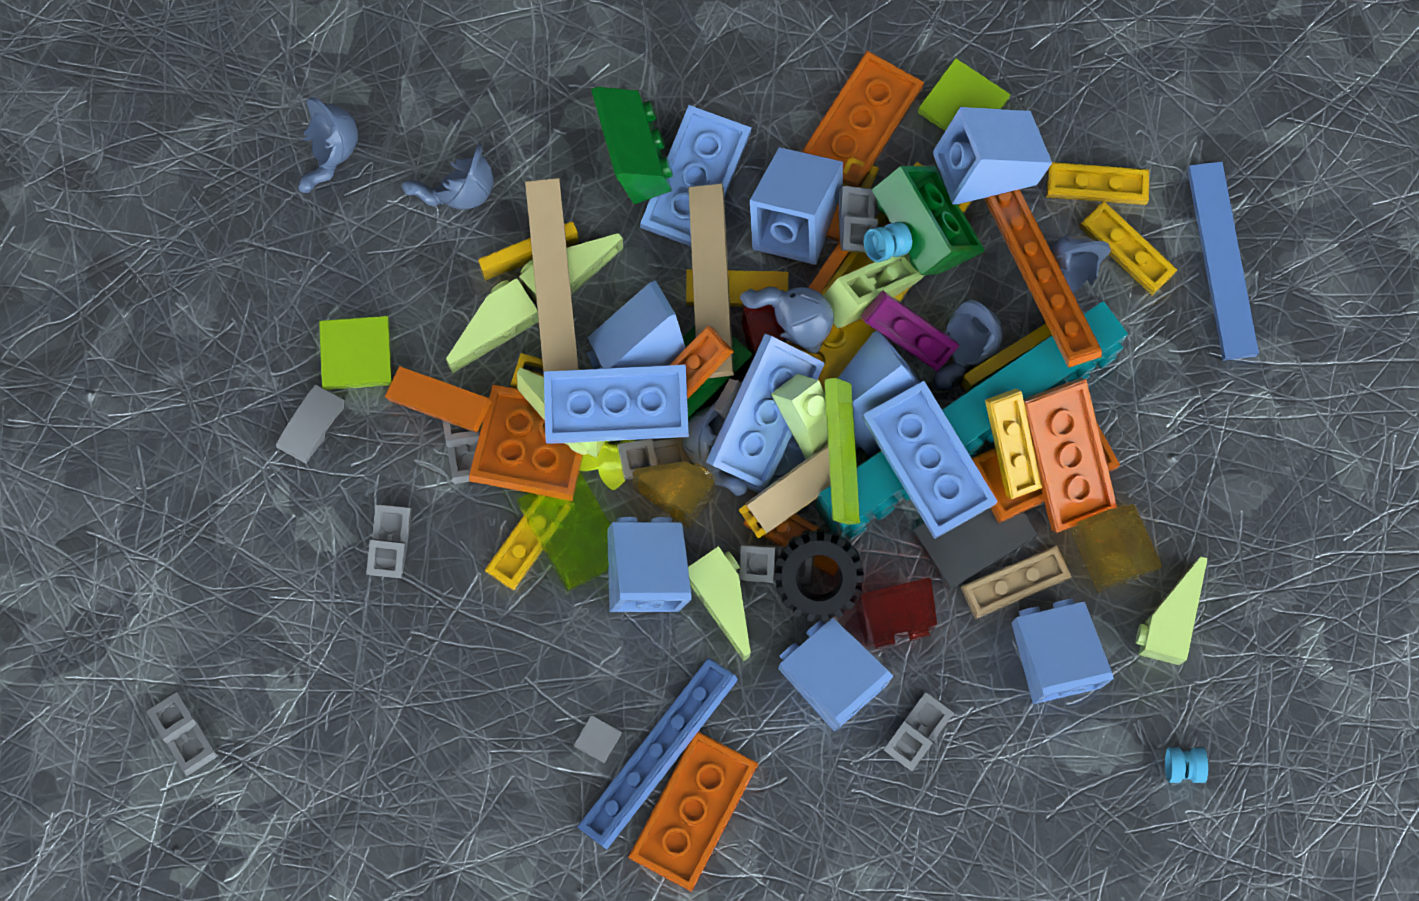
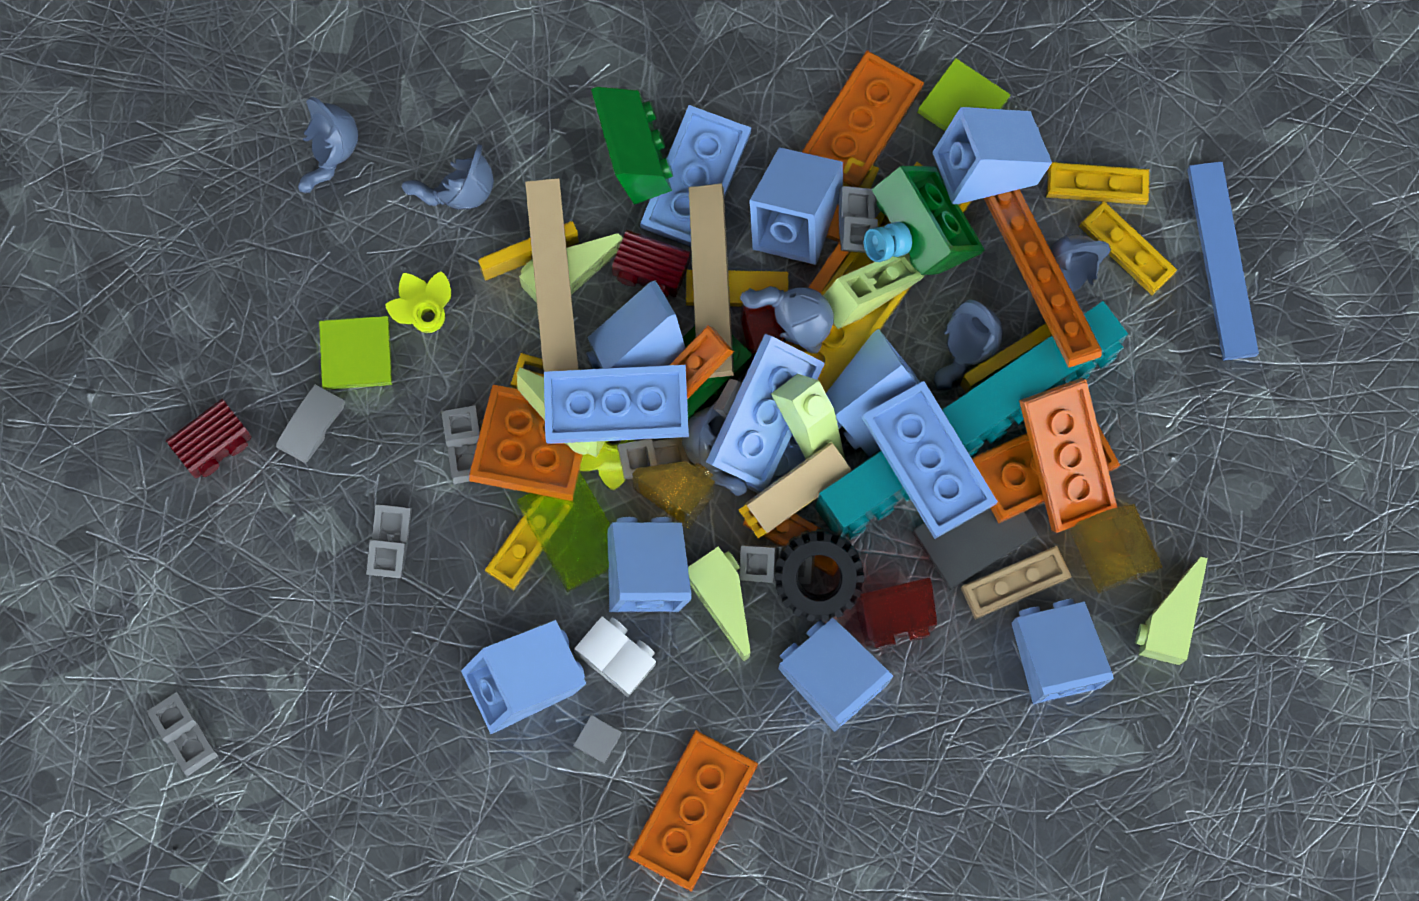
(209, 440): none -> dark red brick
(419, 298): none -> neon yellow plate
(438, 399): orange tile -> none
(498, 319): yellowish green slope -> none
(523, 675): none -> light blue slope
(615, 655): none -> white brick
(647, 260): none -> dark red brick
(657, 753): medium blue tile -> none
(842, 451): lime tile -> none
(909, 330): magenta tile -> none
(918, 731): light grey slope -> none
(1013, 443): yellow tile -> none
(1186, 765): medium azure wheel -> none

